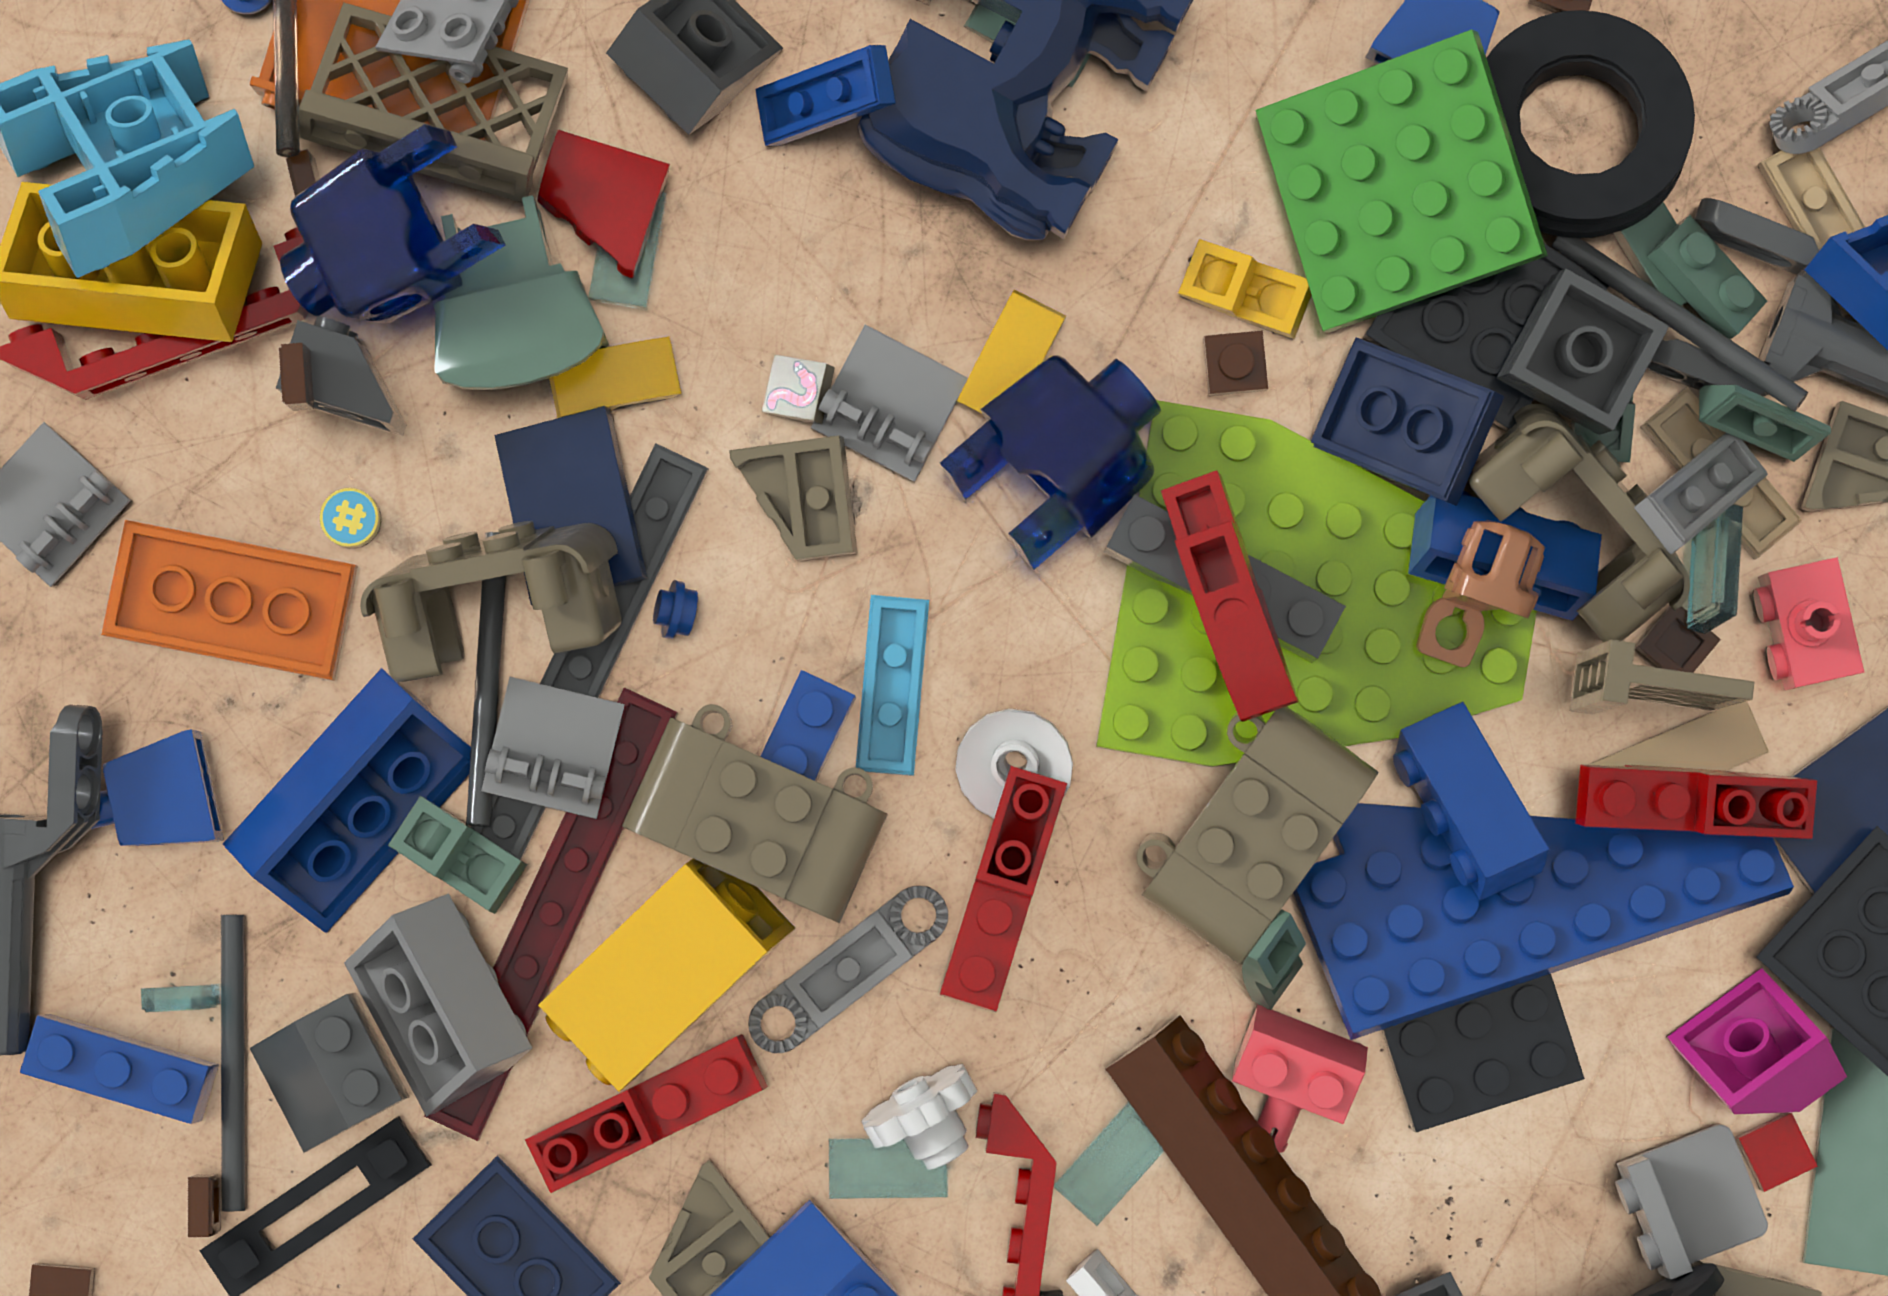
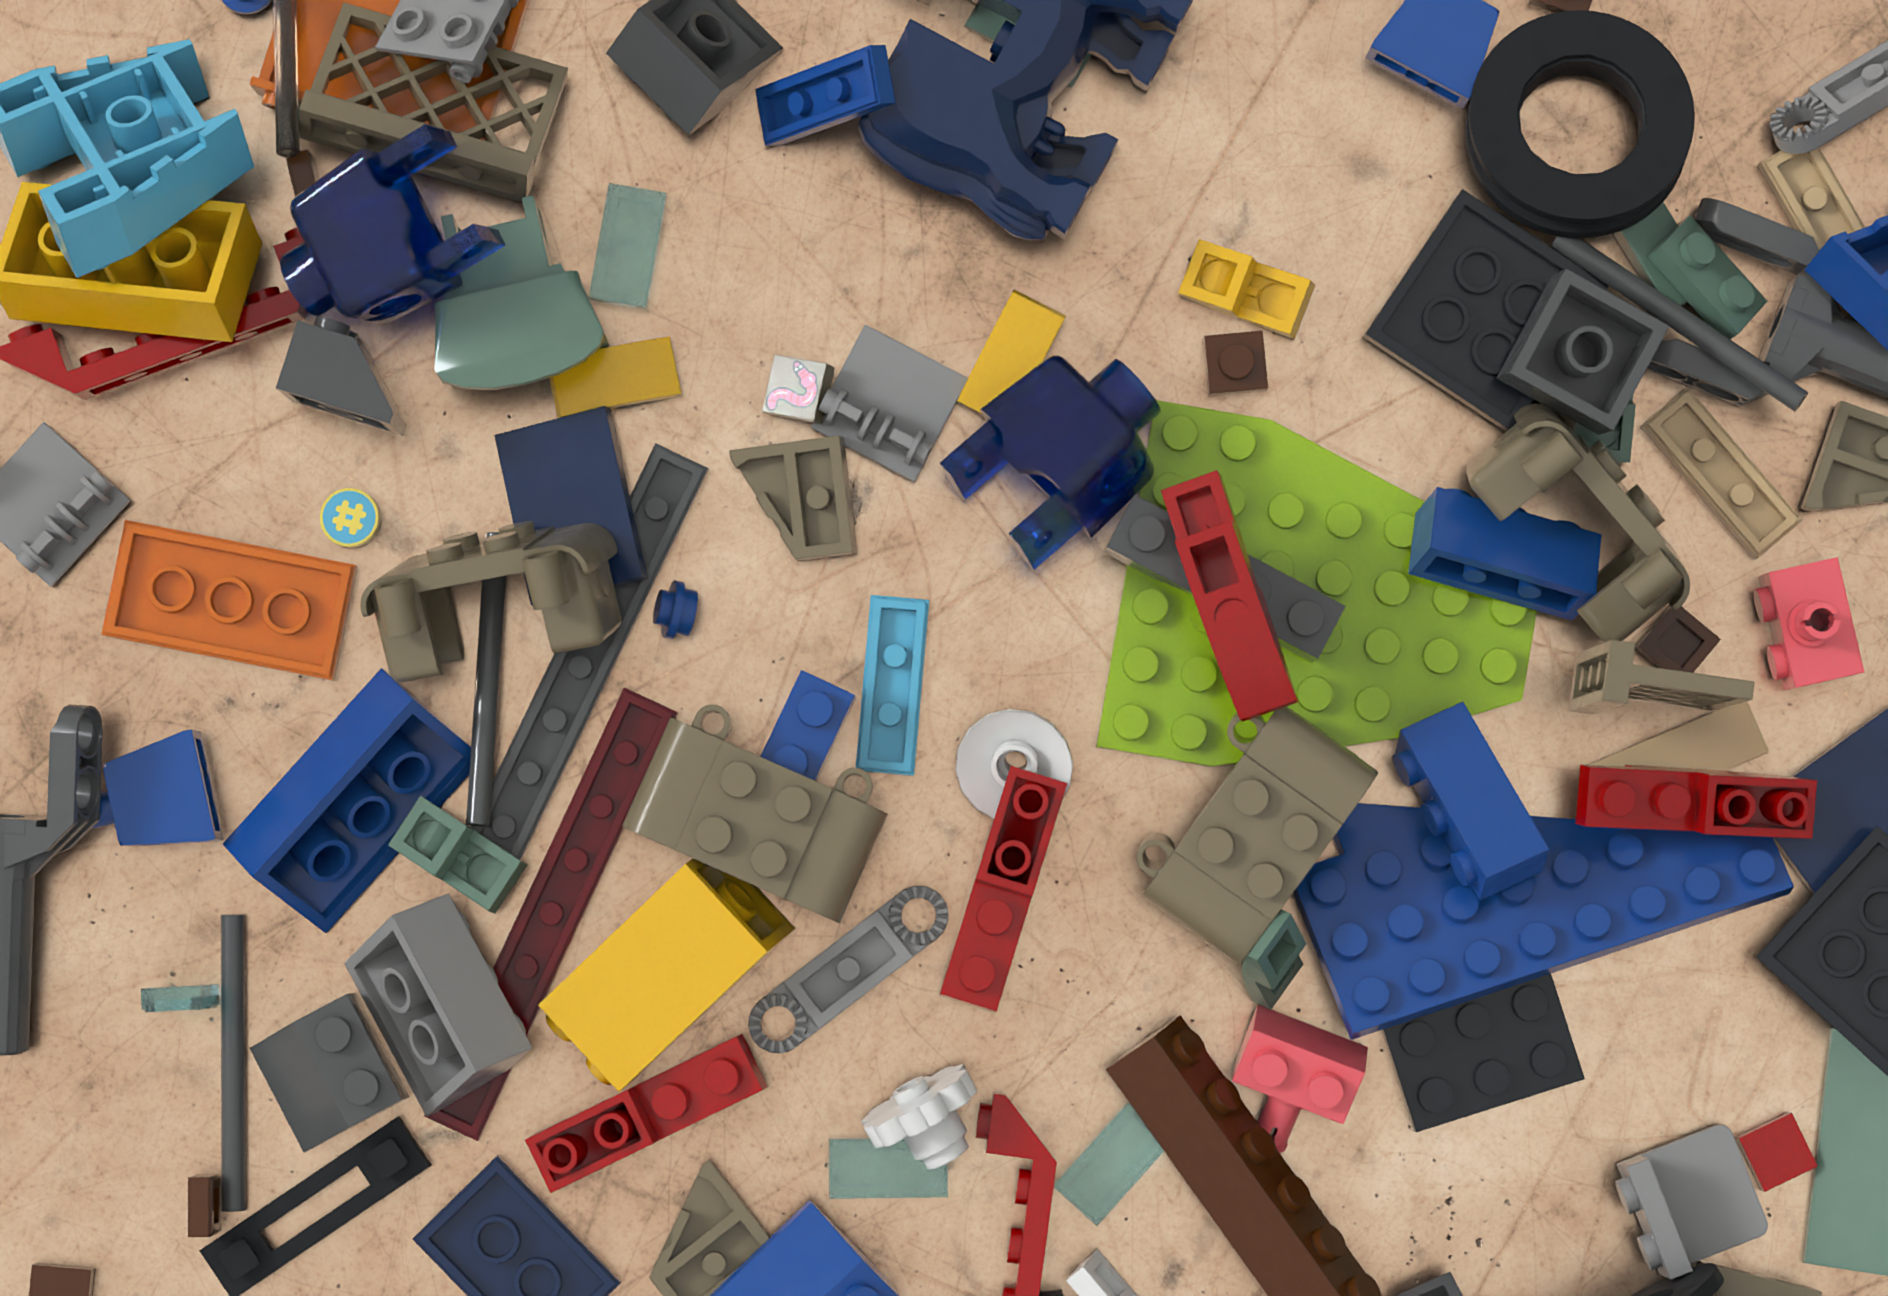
(119, 1068): blue brick -> none
(296, 376): reddish brown tile -> none
(552, 747): light grey hinge -> none
(603, 195): red slope -> none
(1401, 181): bright green plate -> none
(1406, 421): dark blue tile -> none
(1484, 592): nougat piece -> none
(1700, 491): light grey tile -> none
(1715, 572): clear light blue tile -> none
(1759, 1050): dark pink slope -> none
(1760, 420): sand green slope -> none

